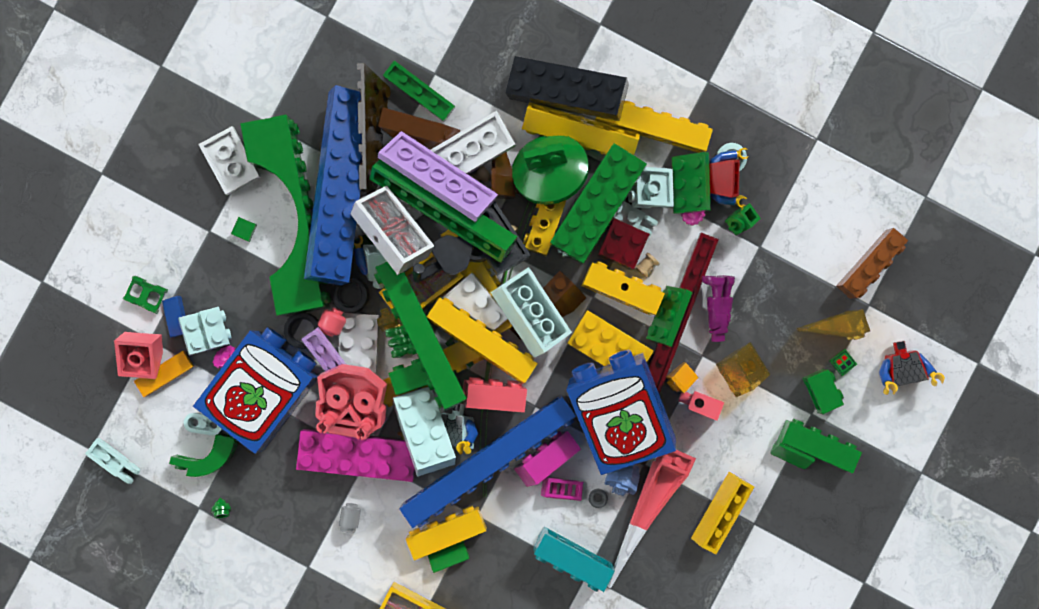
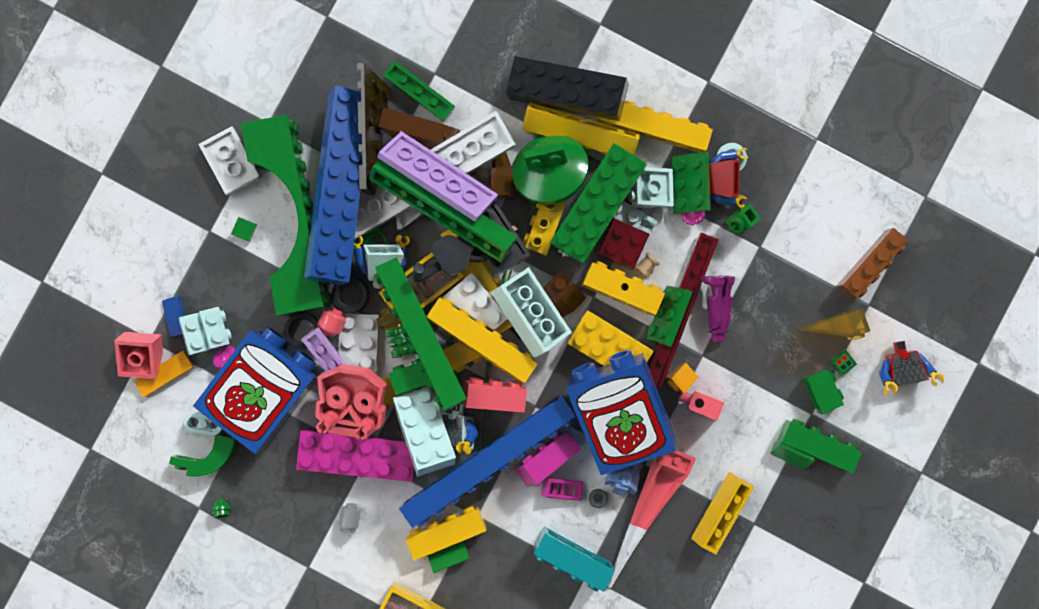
(111, 460): light aqua hinge -> none
(147, 289): green piece -> none
(391, 229): brick -> none
(743, 370): clear yellow slope -> none

